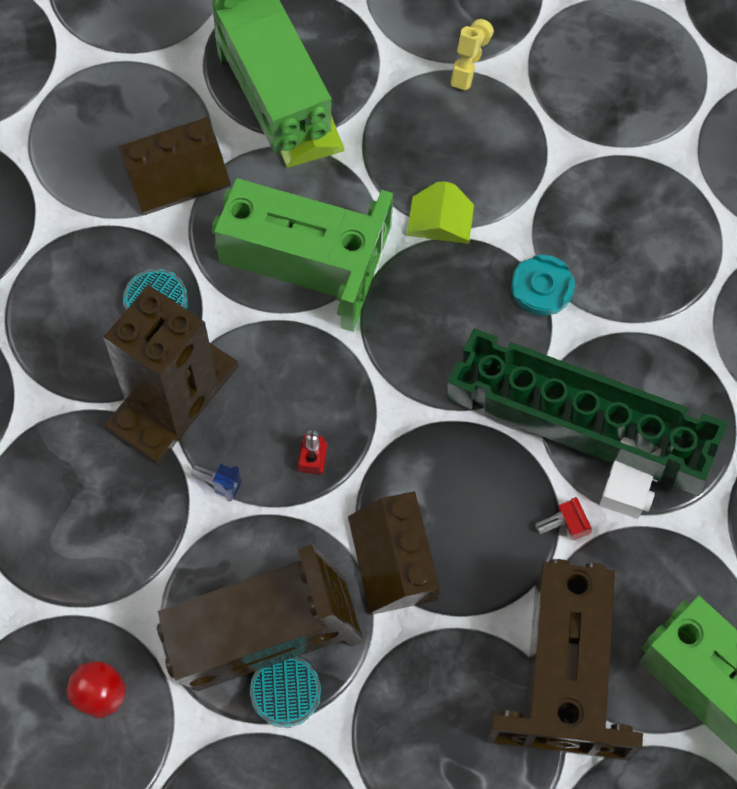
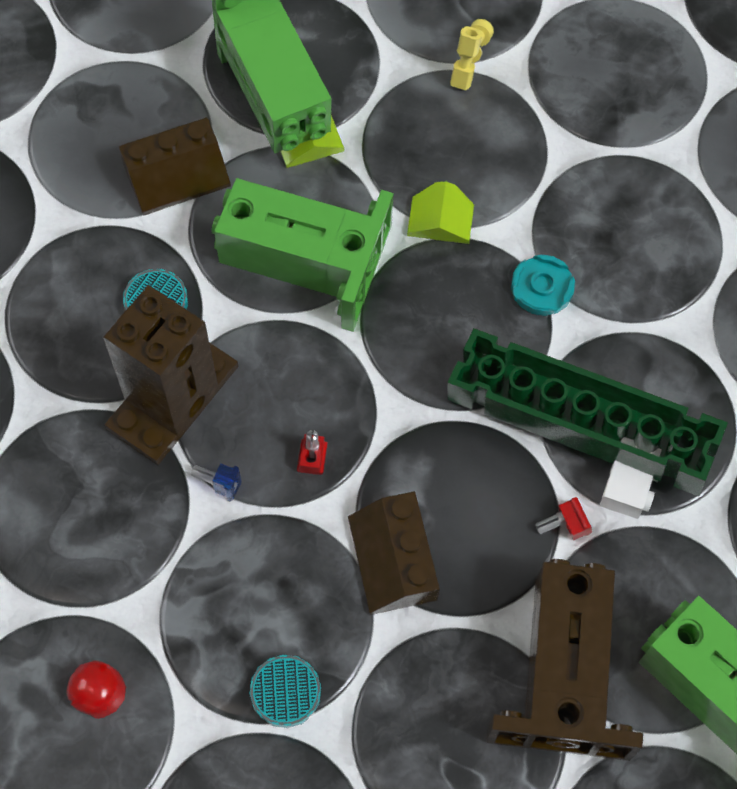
(258, 622): dark brown brick -> none

